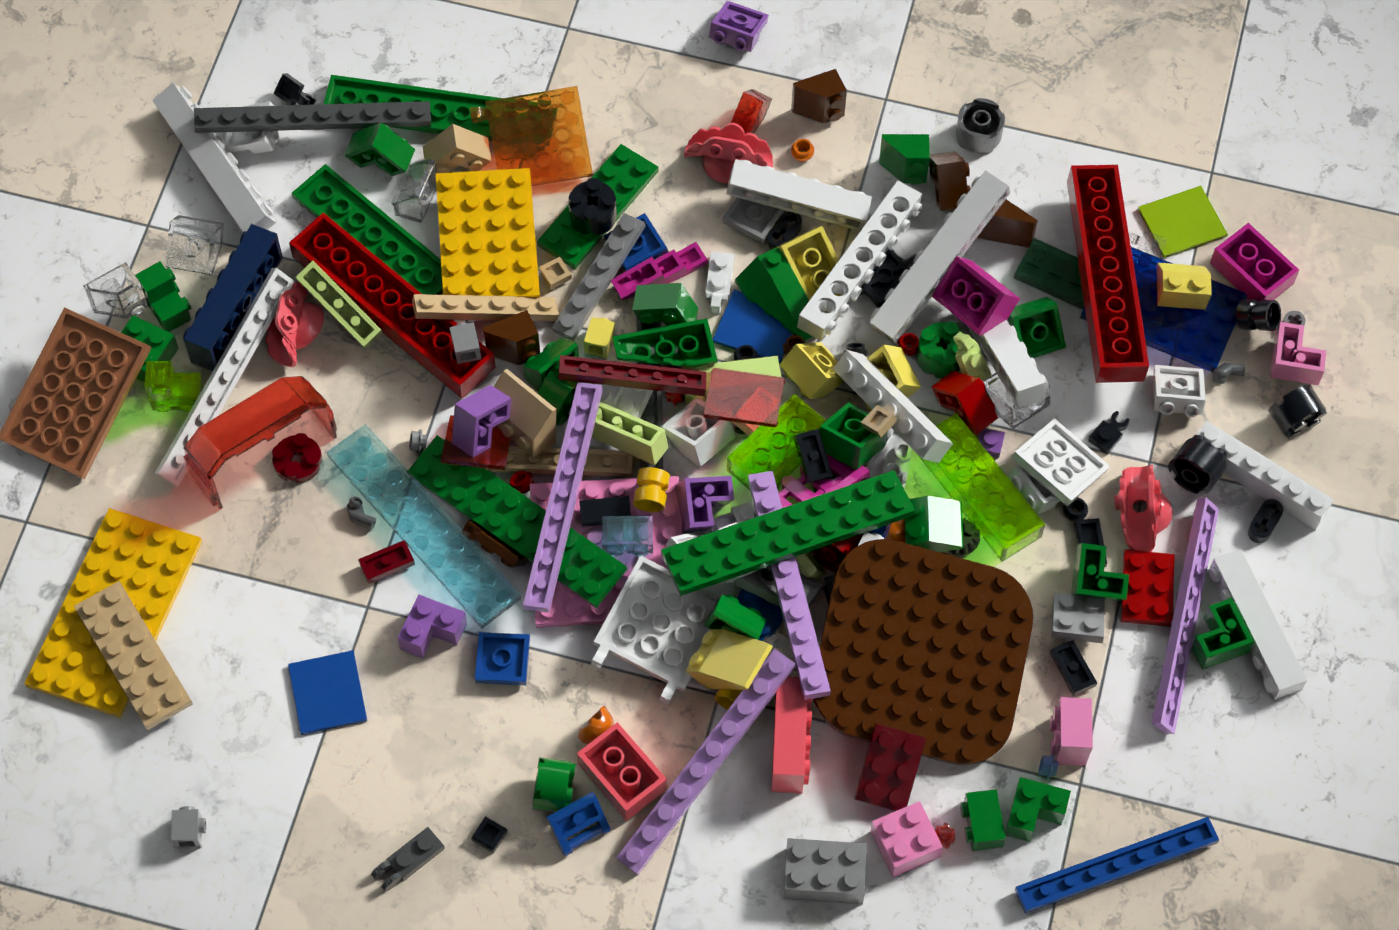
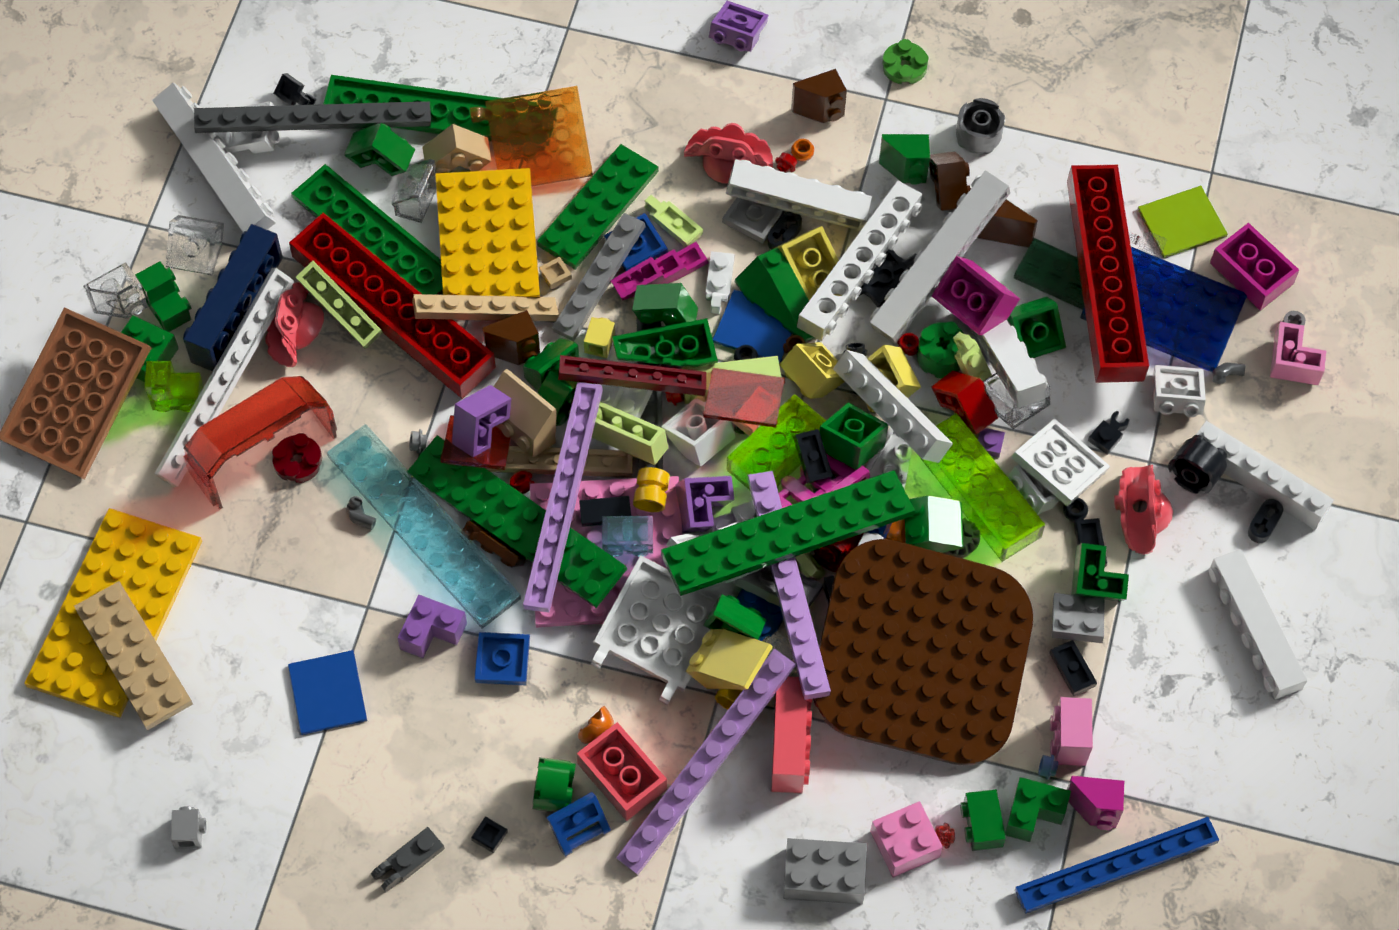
(386, 561): dark red plate -> none
(465, 342): light grey brick -> none
(592, 207): black brick -> none
(673, 221): none -> yellowish green hinge
(751, 110): clear red slope -> none
(786, 163): none -> red plate
(879, 421): tan plate -> none
(889, 768): dark red plate -> none
(905, 51): none -> bright green plate
(1097, 800): none -> dark pink slope
(1149, 588): red plate -> none
(1183, 286): light yellow slope -> none
(1185, 616): lavender plate -> none
(1226, 638): green brick -> none
(1258, 315): black wheel -> none
(1297, 410): black brick -> none

